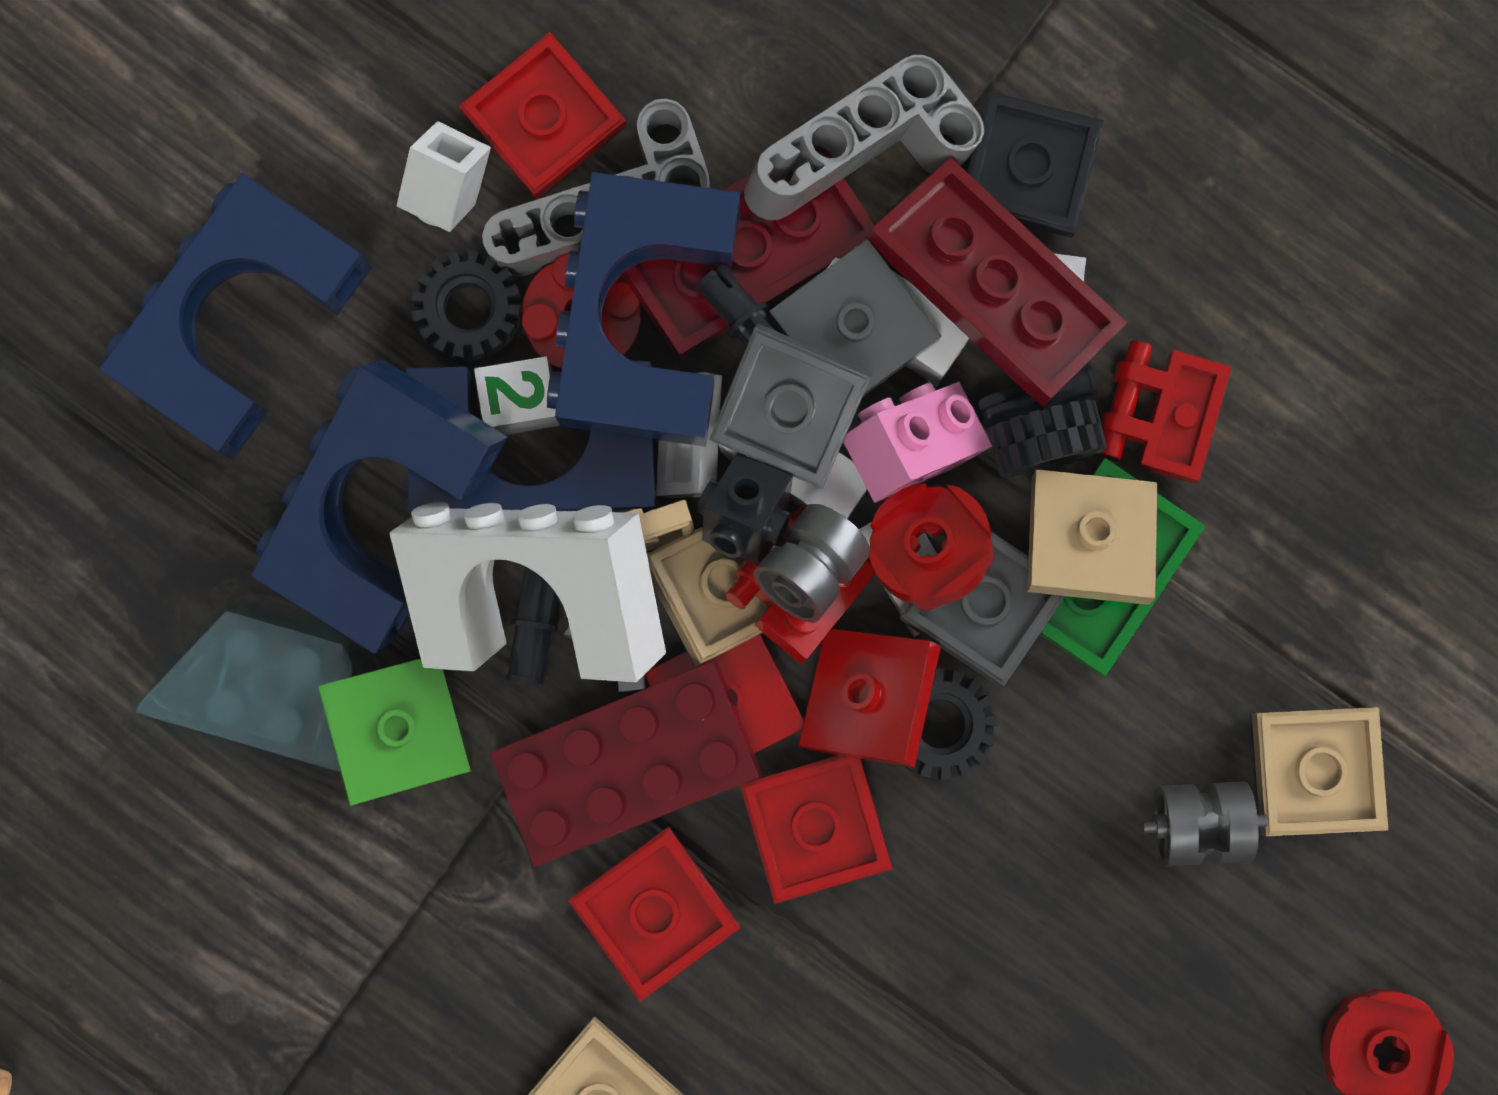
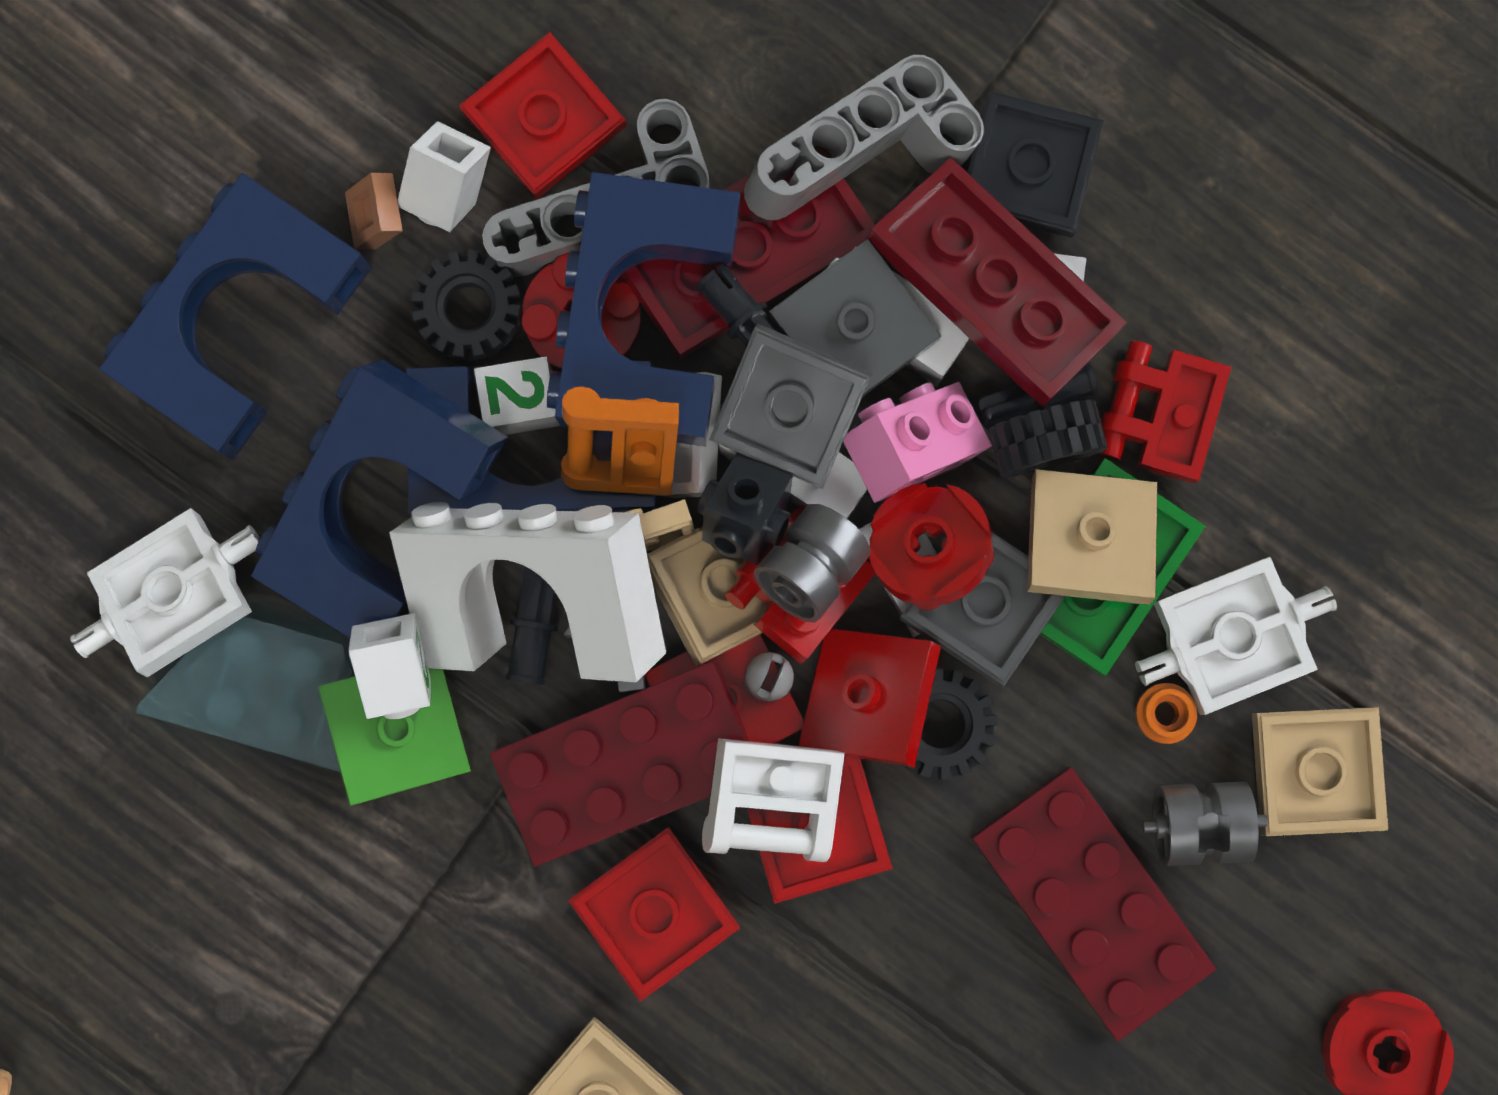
(168, 593): none -> white plate
(373, 211): none -> nougat tile
(390, 667): none -> white brick
(641, 443): none -> orange plate
(757, 671): none -> light grey hinge
(777, 780): none -> white plate
(1093, 903): none -> dark red plate
(1184, 713): none -> orange plate
(1235, 636): none -> white plate

